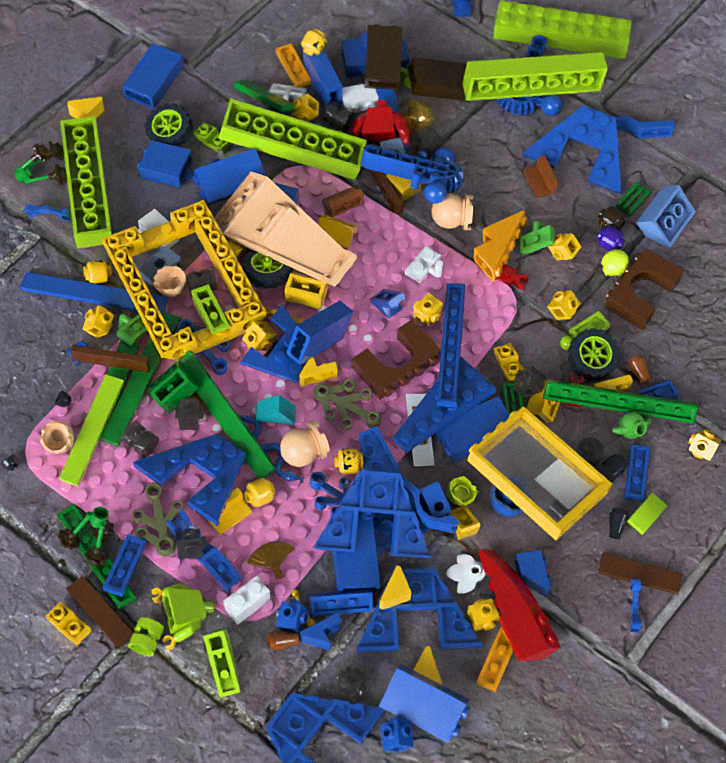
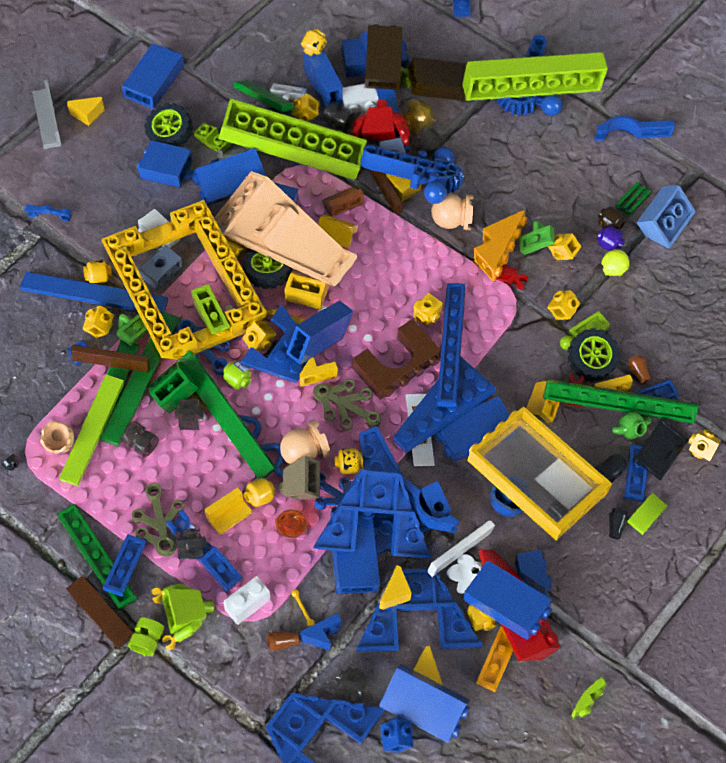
(41, 154): dark brown plant -> none
(46, 117): none -> light grey panel
(63, 399): black hinge -> none
(68, 623): yellow slope -> none
(86, 181): lime brick -> none
(100, 528): dark brown plant -> none
(170, 281): light nougat hair -> none
(205, 277): clear smoke wheel -> none
(211, 455): blue wing -> none
(222, 661): lime slope -> none
(237, 375): none -> lime head
(271, 556): pearl gold hand -> none
(276, 410): teal slope -> none
(291, 524): none -> clear orange hat
(292, 616): blue brick -> none
(293, 66): light orange plate -> none
(301, 479): none -> dark tan torso
(341, 602): blue plate -> none
(388, 302): blue slope -> none
(424, 264): white plate -> none
(460, 548): none -> white tile
(461, 491): neon yellow hair -> none
(467, 525): yellow slope -> none
(505, 397): green tile -> none
(508, 361): yellow slope -> none
(508, 600): none -> blue brick
(529, 382): clear smoke brick -> none
(541, 178): dark orange panel -> none
(563, 29): lime brick -> none
(585, 702): none -> lime slope
(590, 450): clear smoke wheel -> none
(591, 129): blue wing -> none
(635, 618): blue piece -> none
(646, 267): reddish brown arch -> none
(649, 575): reddish brown tile -> none
(662, 444): none -> black door

